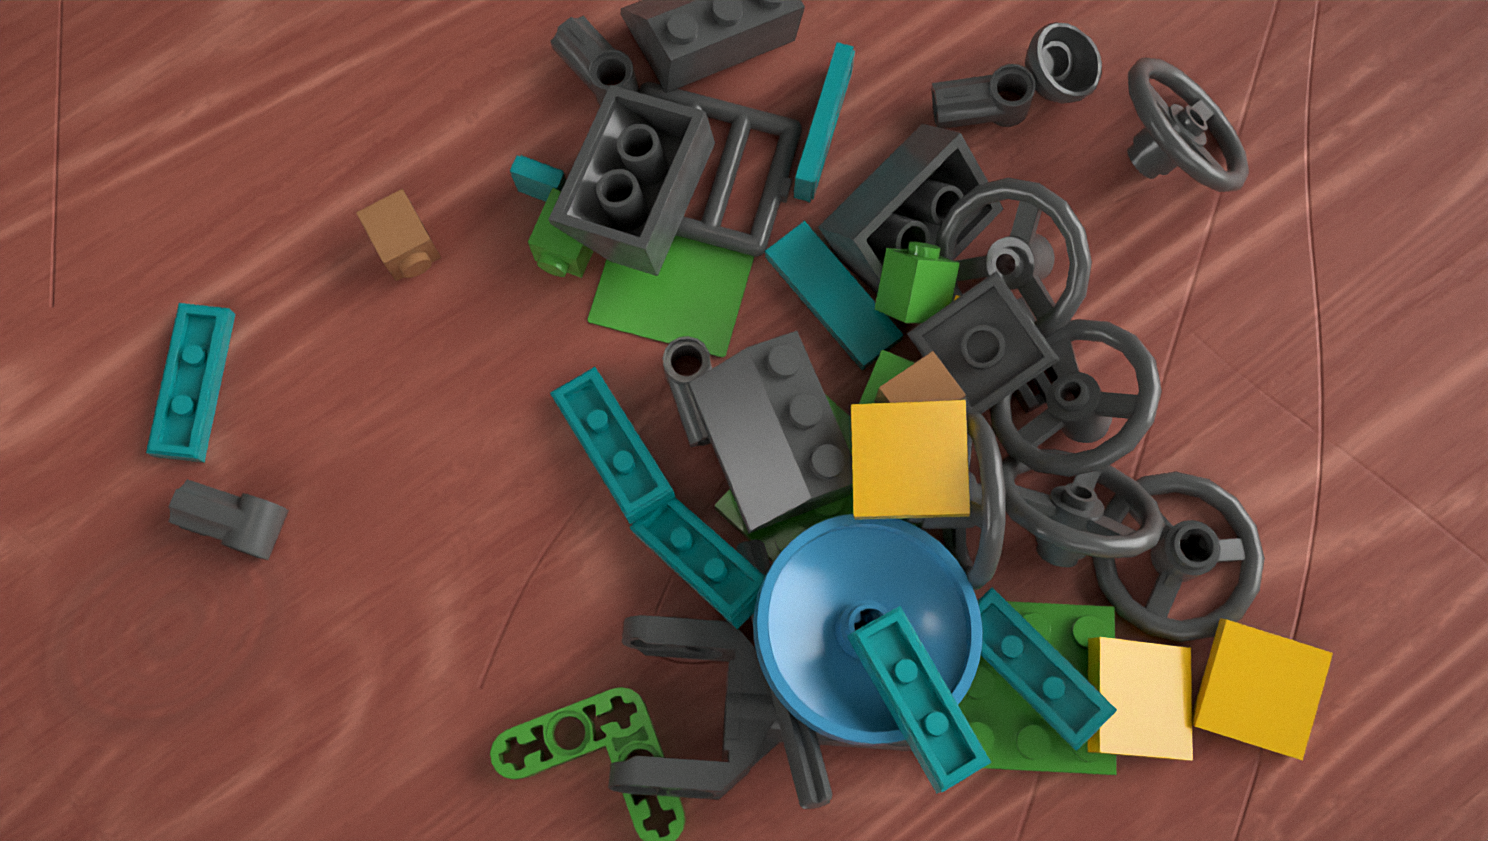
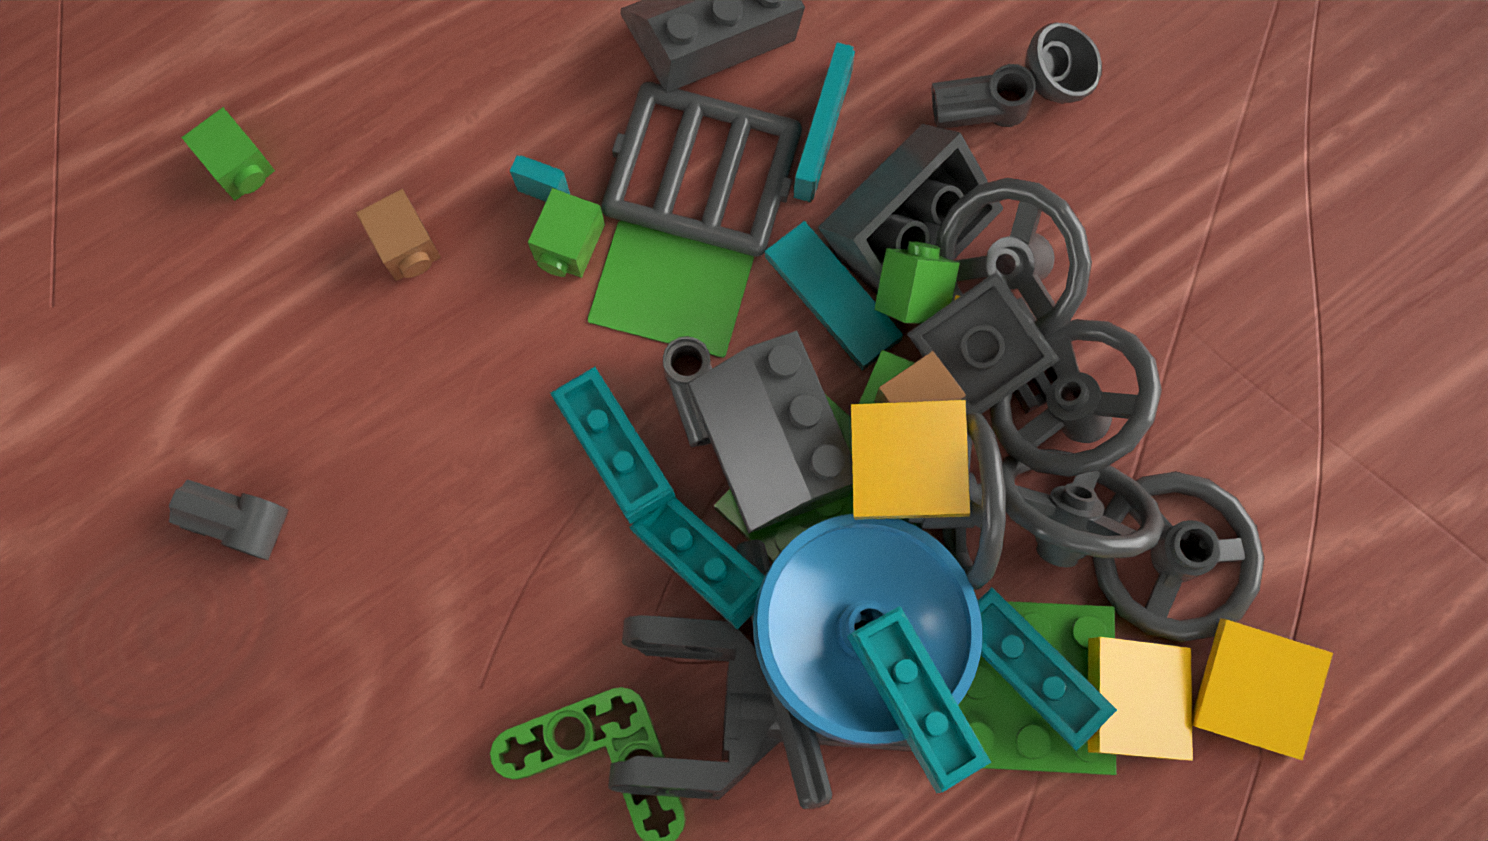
(191, 382): teal tile -> none
(229, 154): none -> bright green brick
(593, 57): dark grey piece -> none
(634, 178): dark grey slope -> none
(1176, 134): dark grey piece -> none

